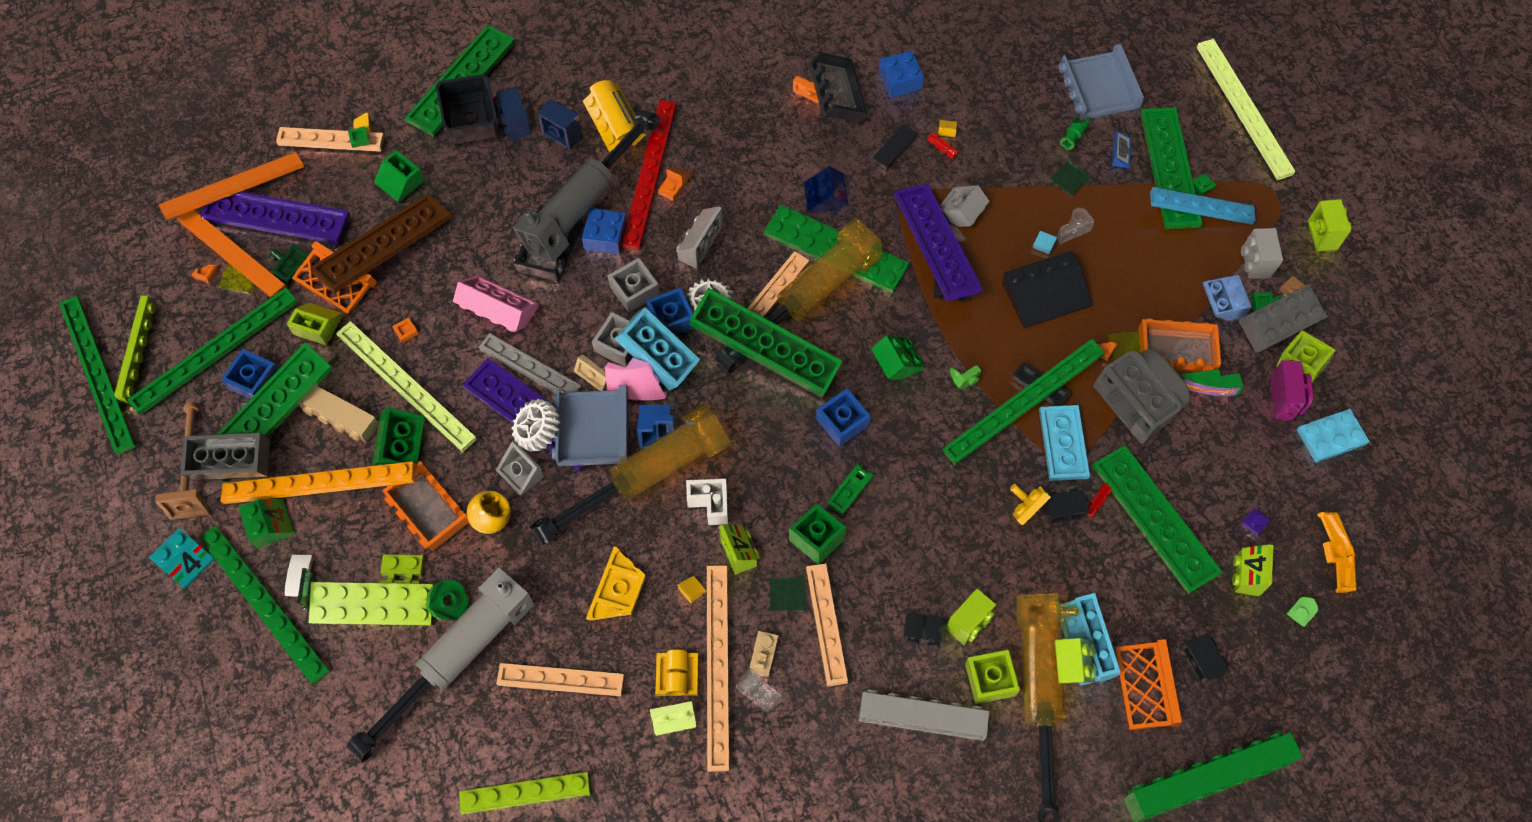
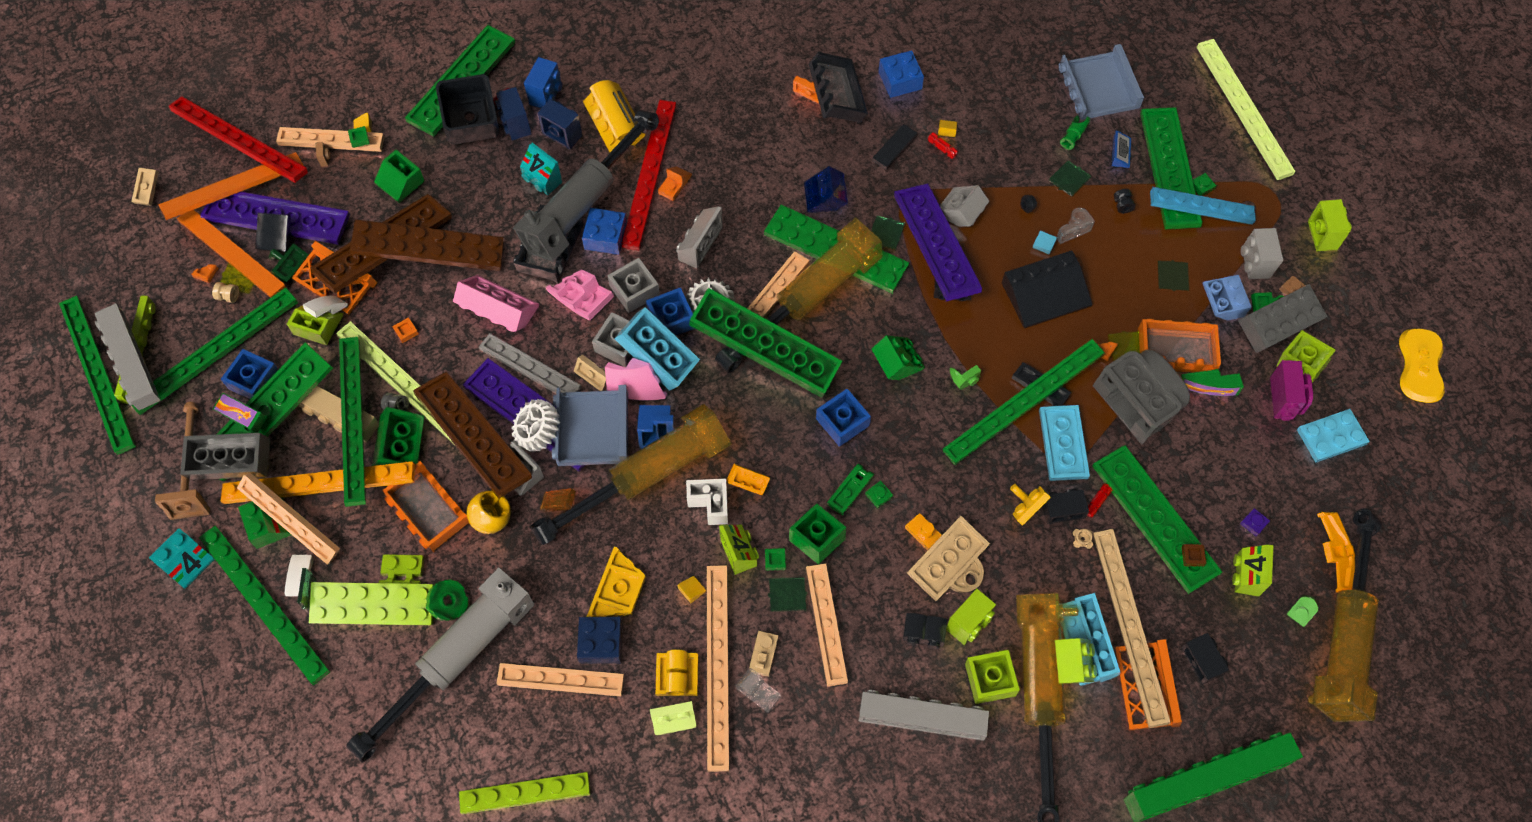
(127, 357): none -> light grey brick
(145, 186): none -> tan plate
(227, 292): none -> tan wheel
(238, 139): none -> red plate
(240, 412): none -> slope
(273, 232): none -> black slope
(288, 518): none -> light nougat plate
(322, 154): none -> medium nougat plate
(323, 304): none -> white slope
(352, 422): none -> green plate
(394, 401): none -> dark grey wheel
(426, 245): none -> reddish brown plate
(472, 435): none -> reddish brown plate
(540, 170): none -> teal slope
(542, 82): none -> blue brick
(558, 500): none -> clear orange tile
(581, 294): none -> bright pink slope
(599, 640): none -> dark blue brick
(748, 479): none -> light orange tile
(775, 559): none -> green plate
(879, 494): none -> green plate
(888, 231): none -> clear green piece
(923, 531): none -> light orange tile
(950, 561): none -> tan plate
(1028, 203): none -> black plate
(1087, 534): none -> tan plate
(1124, 201): none -> black wheel
(1131, 629): none -> tan plate
(1173, 275): none -> clear green piece
(1193, 555): none -> reddish brown plate
(1345, 689): none -> clear yellow piece
(1421, 374): none -> yellow plate

